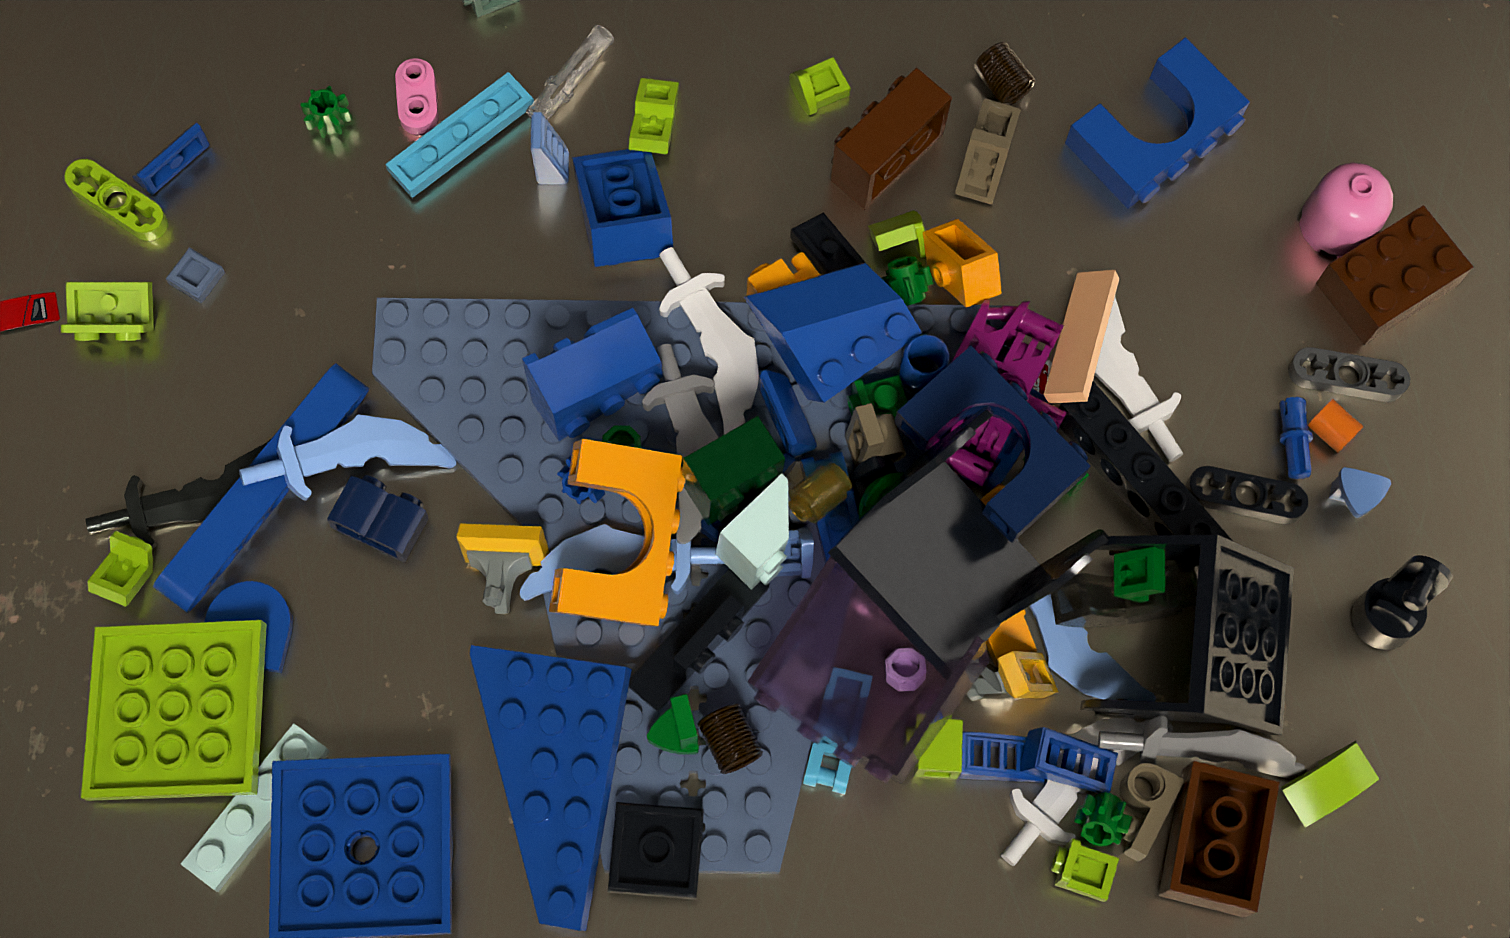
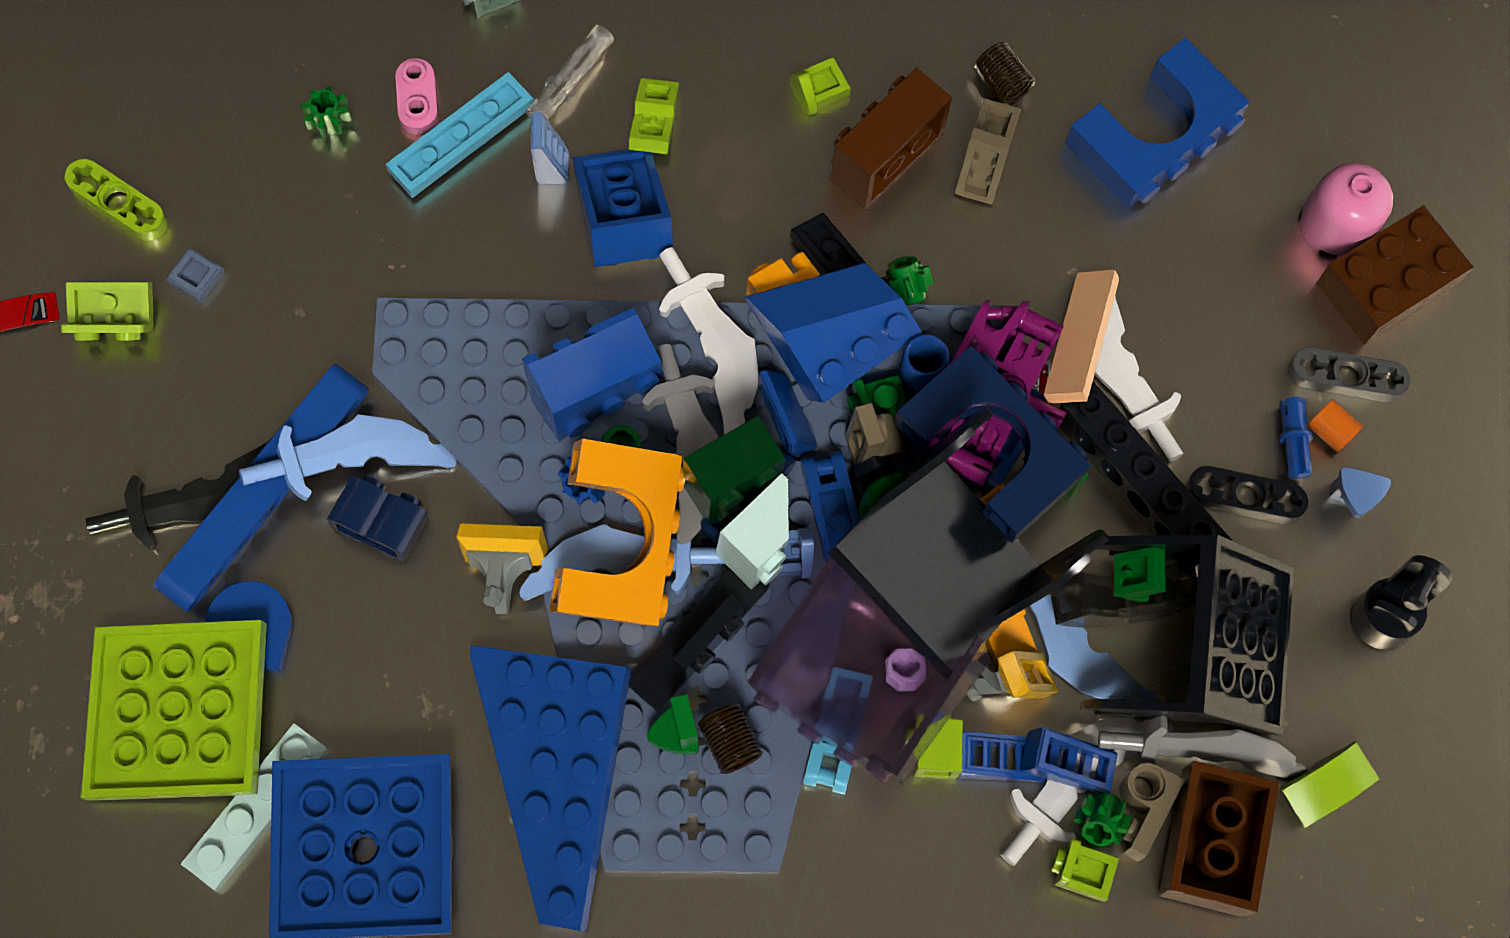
(123, 569): lime bracket -> none
(172, 159): blue slope -> none
(656, 850): black tile -> none
(819, 493): clear yellow brick -> none
(899, 231): lime tile -> none
(962, 263): light orange brick -> none

